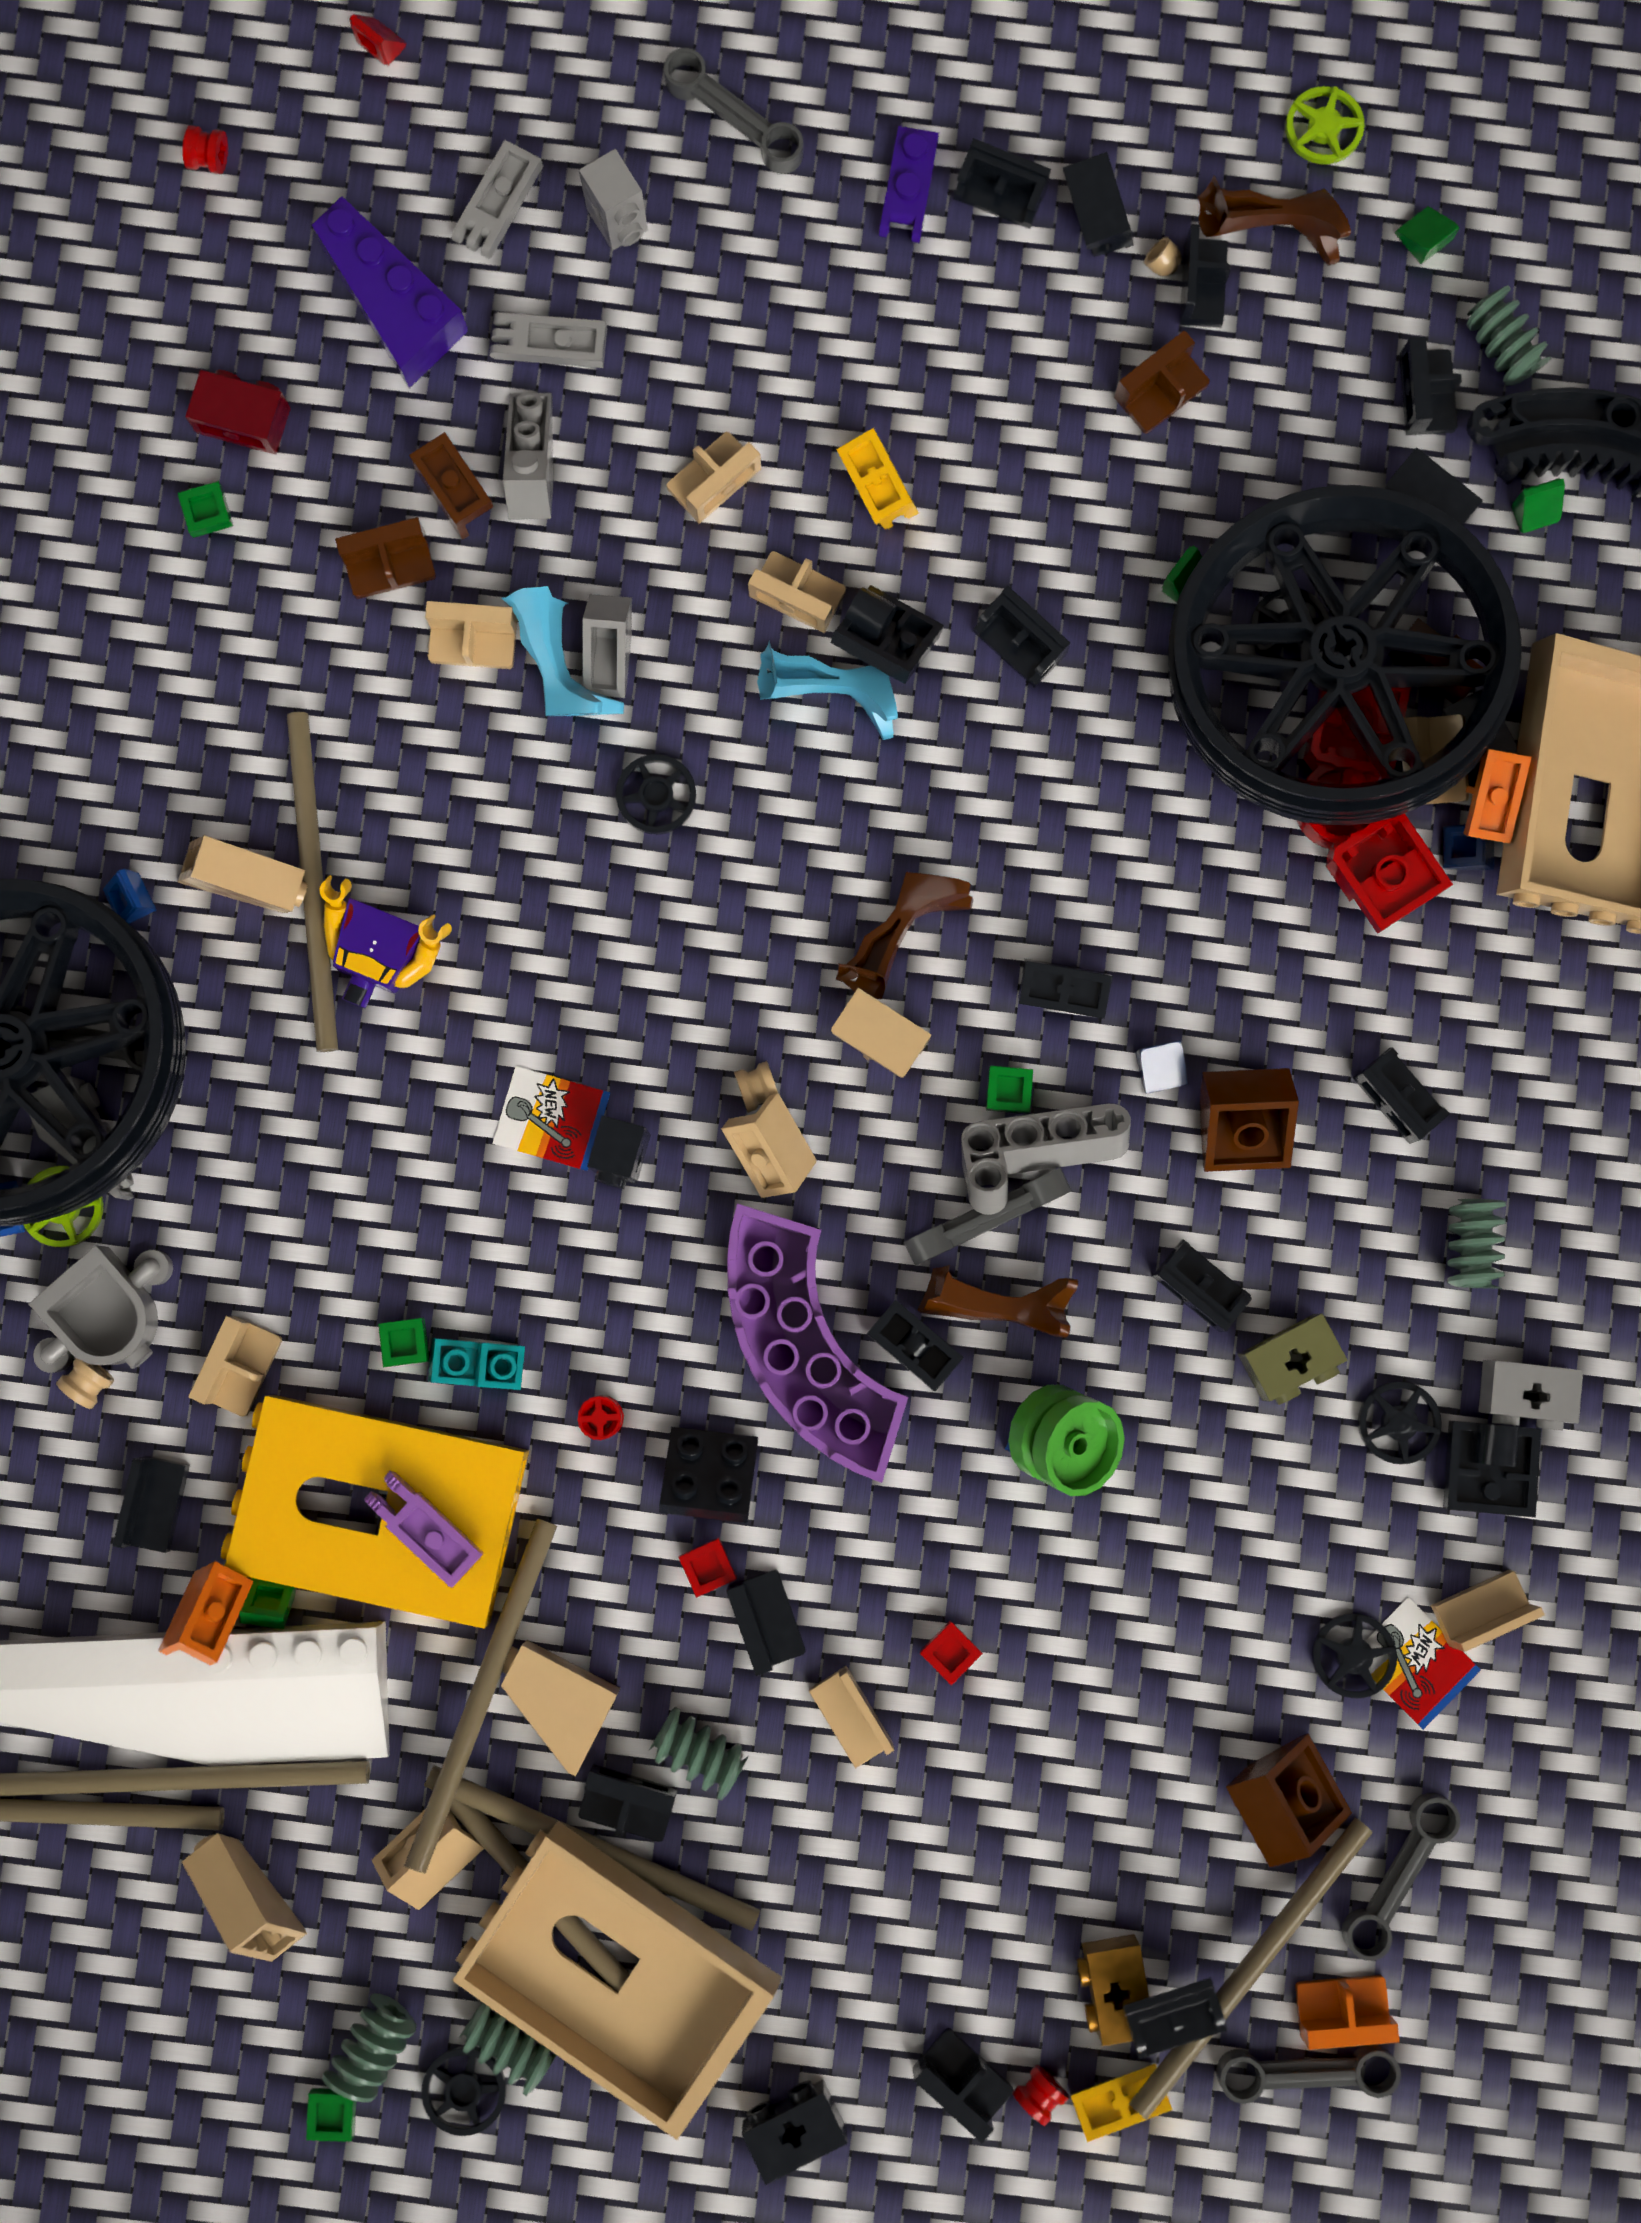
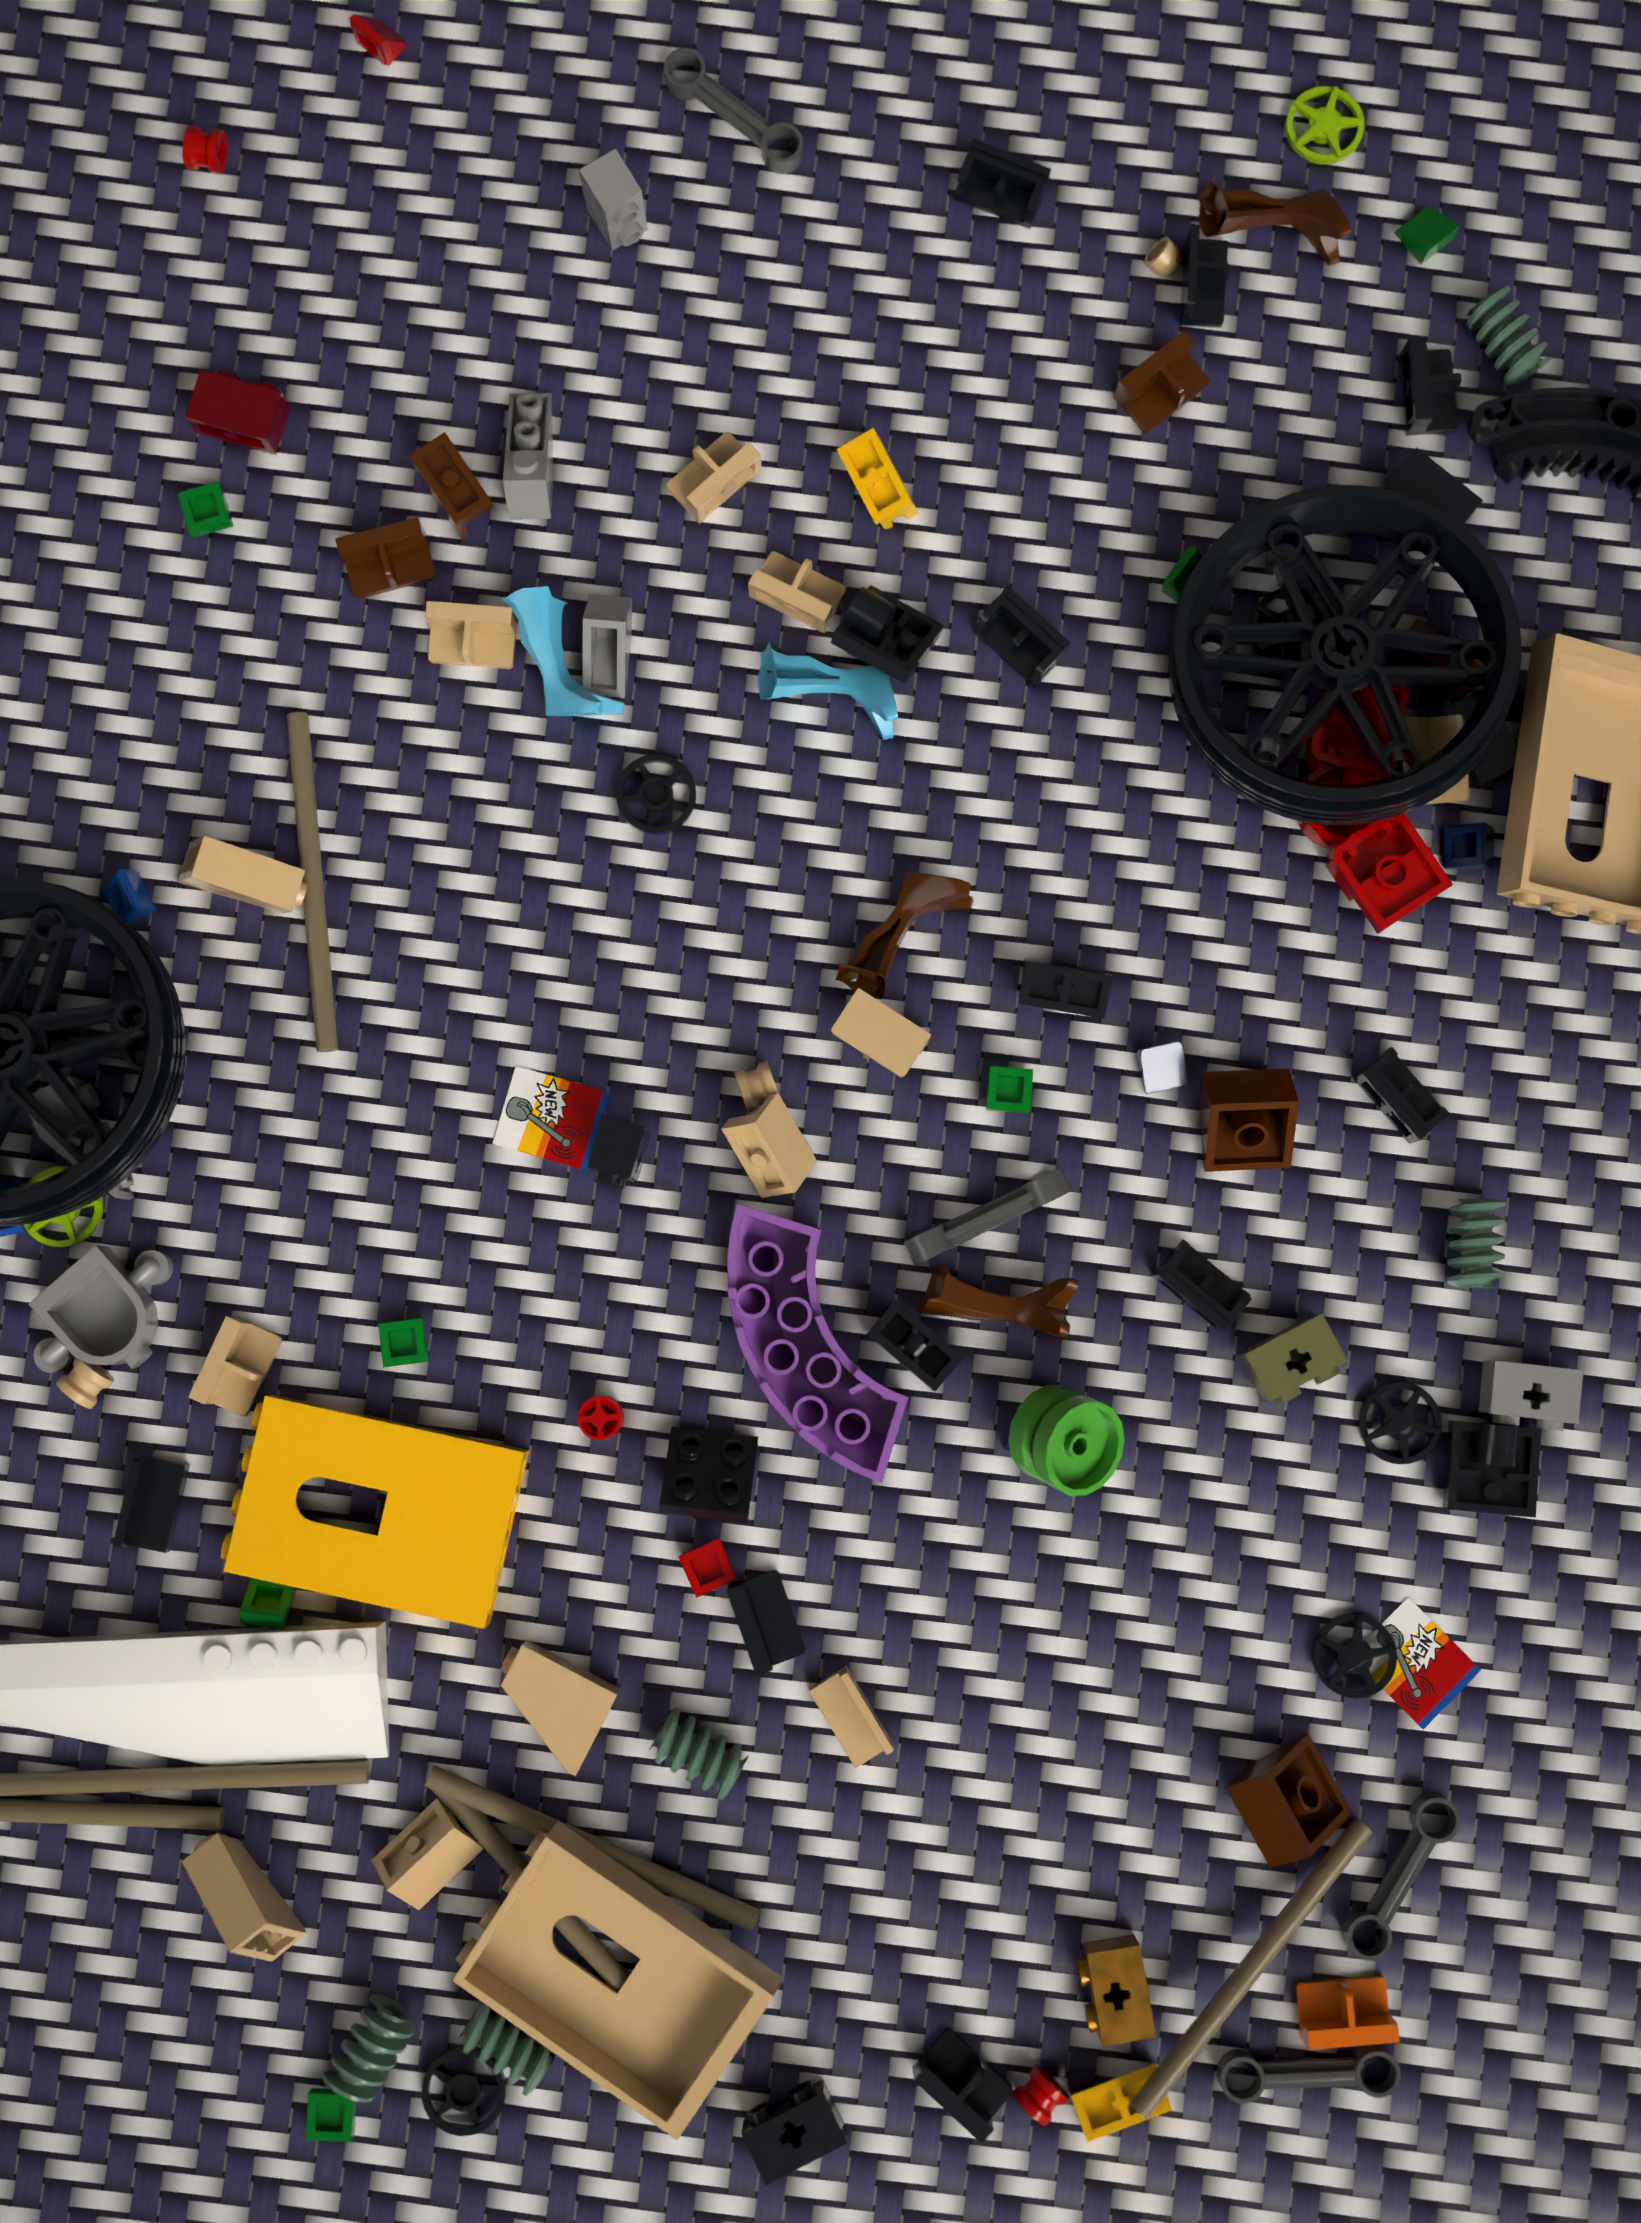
(207, 1613): orange panel -> none
(376, 945): torso -> none
(394, 296): dark purple wedge -> none
(426, 1531): medium lavender hinge -> none
(476, 1364): teal slope -> none
(480, 1697): dark tan piece -> none
(497, 198): light grey hinge -> none
(549, 340): light grey hinge -> none
(627, 1803): black panel -> none
(909, 180): dark purple hinge -> none
(950, 1652): red plate -> none
(1096, 1134): light grey beam -> none
(1098, 205): black hinge -> none
(1174, 2018): black hinge -> none
(1485, 1611): tan panel -> none
(1497, 795): orange panel -> none
(1539, 505): green slope -> none

